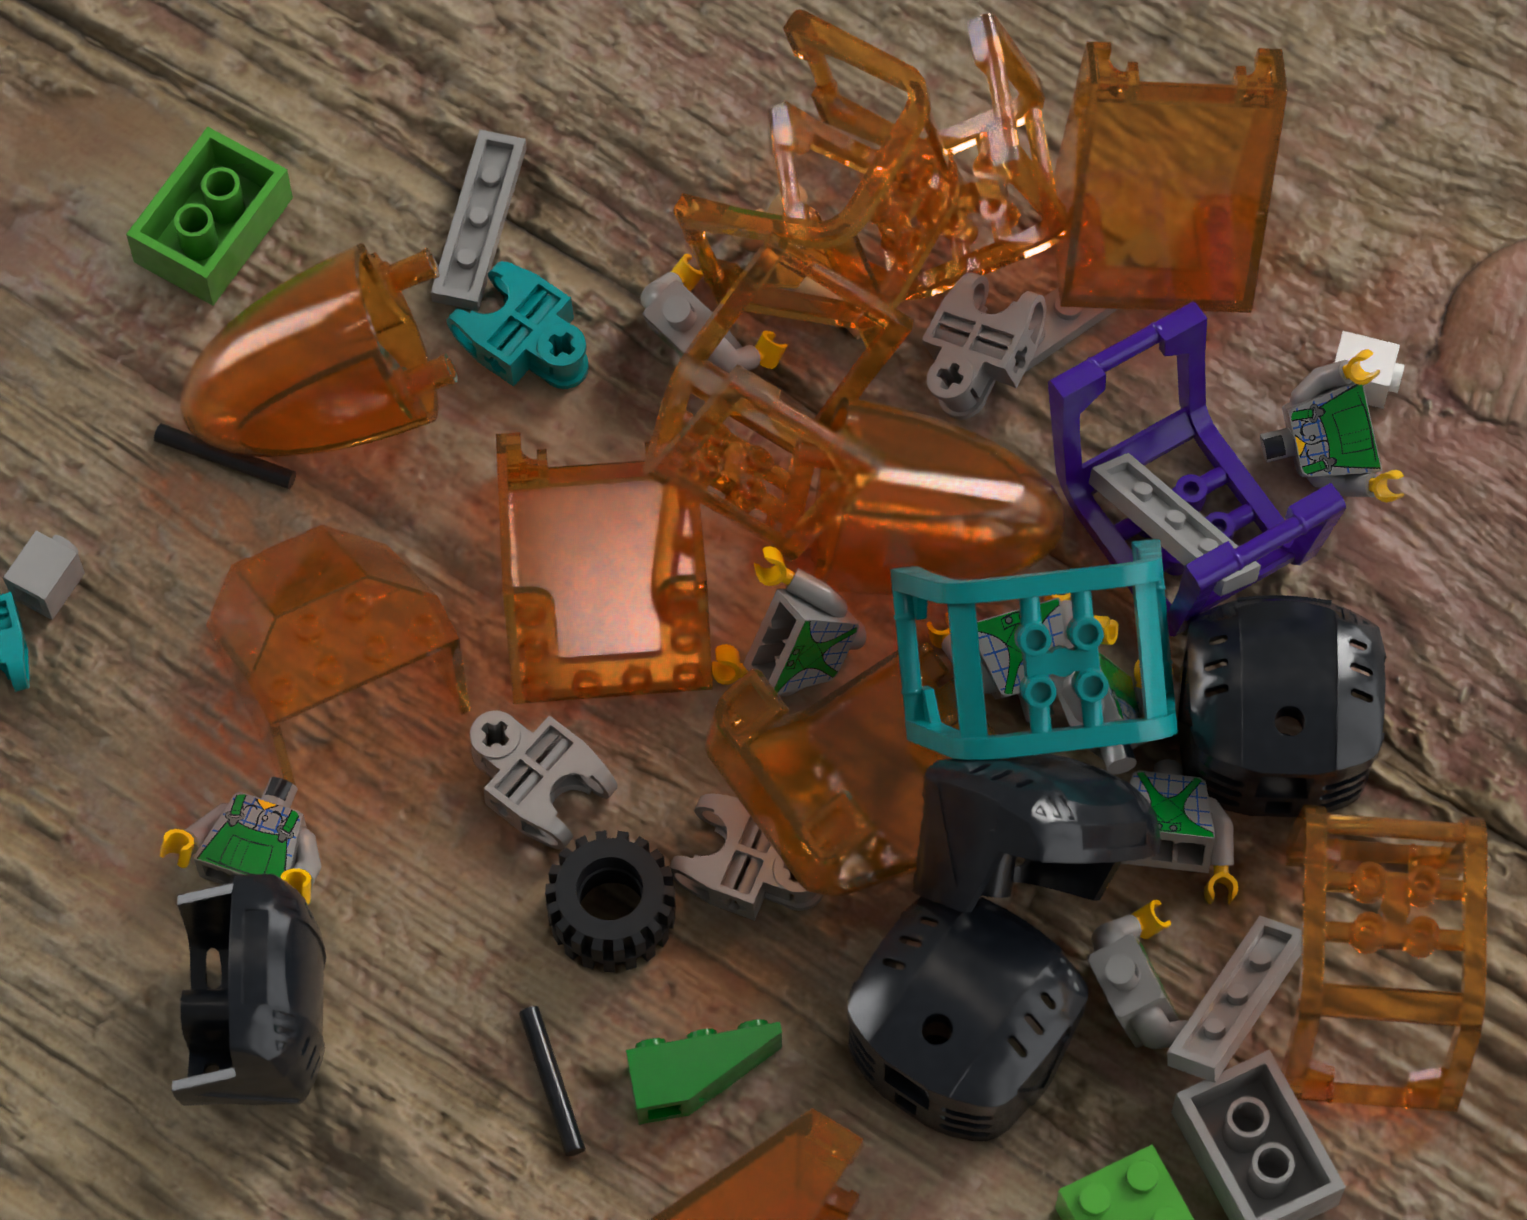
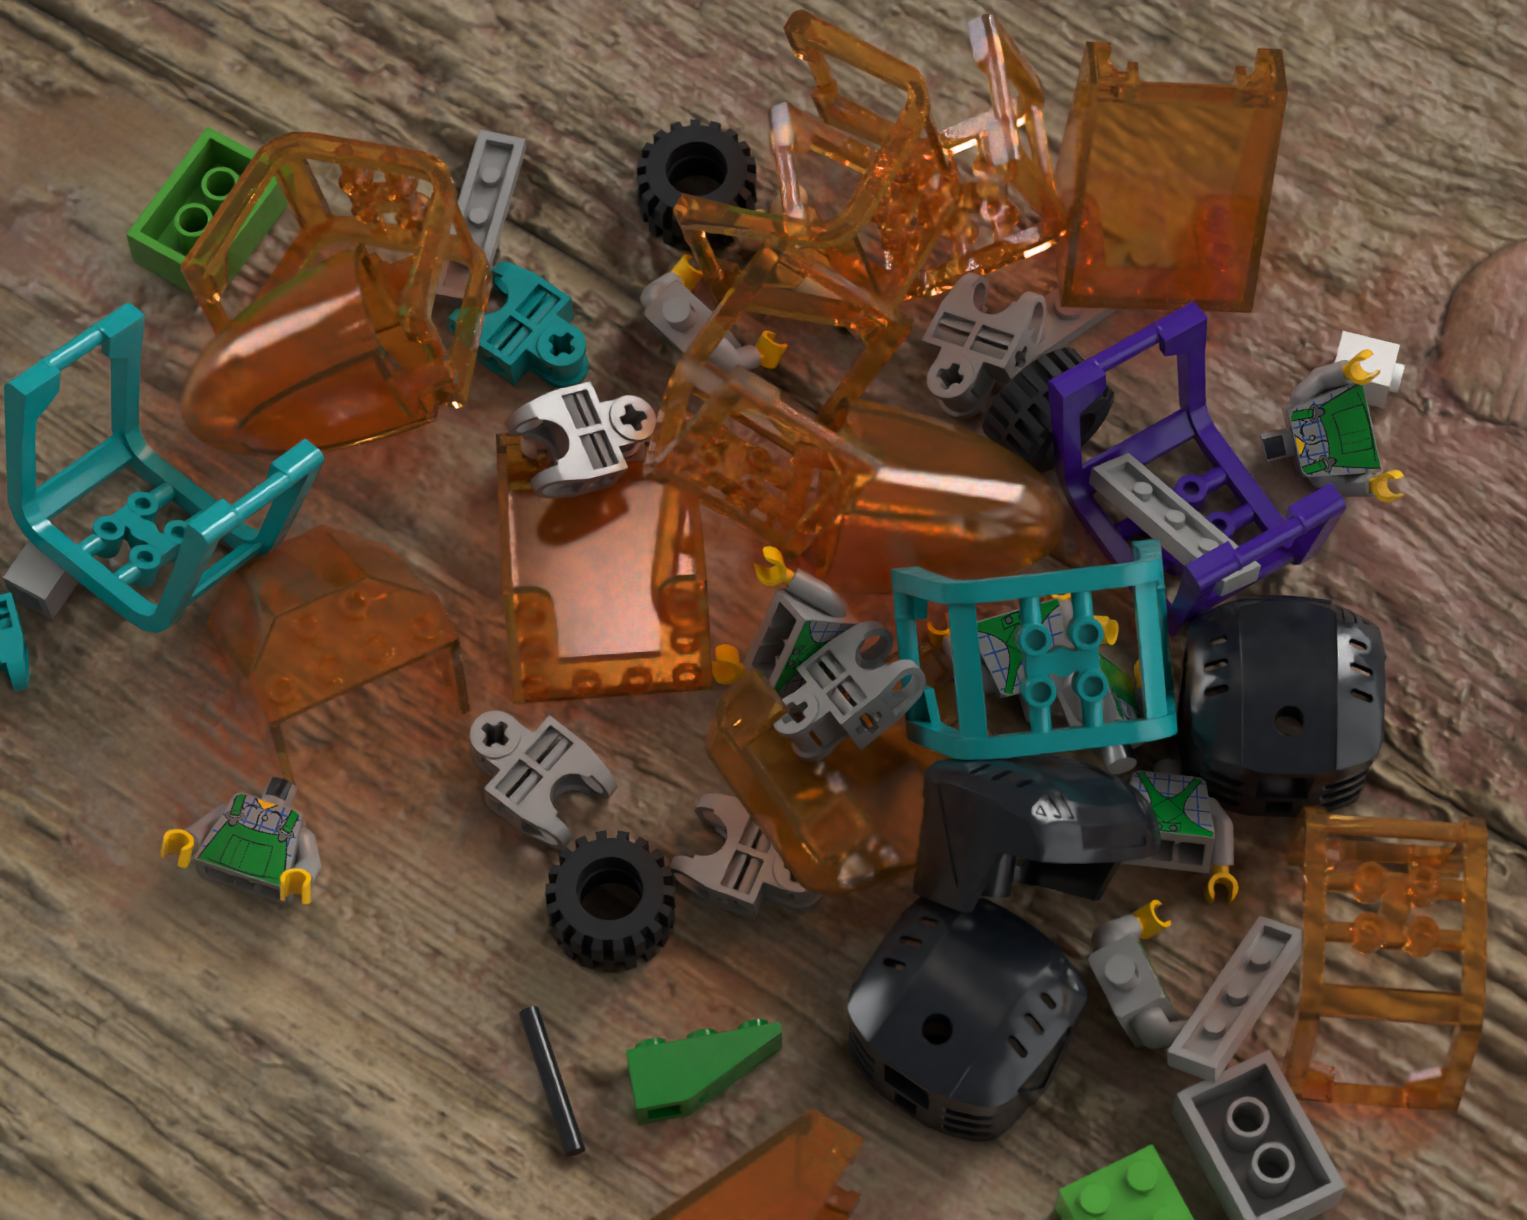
(183, 542): none -> teal windscreen
(243, 463): black bar -> none
(269, 1008): black piece -> none
(420, 230): none -> clear orange windscreen
(583, 436): none -> light grey piece
(687, 153): none -> black tyre
(865, 680): none -> light grey piece
(1022, 415): none -> black tyre

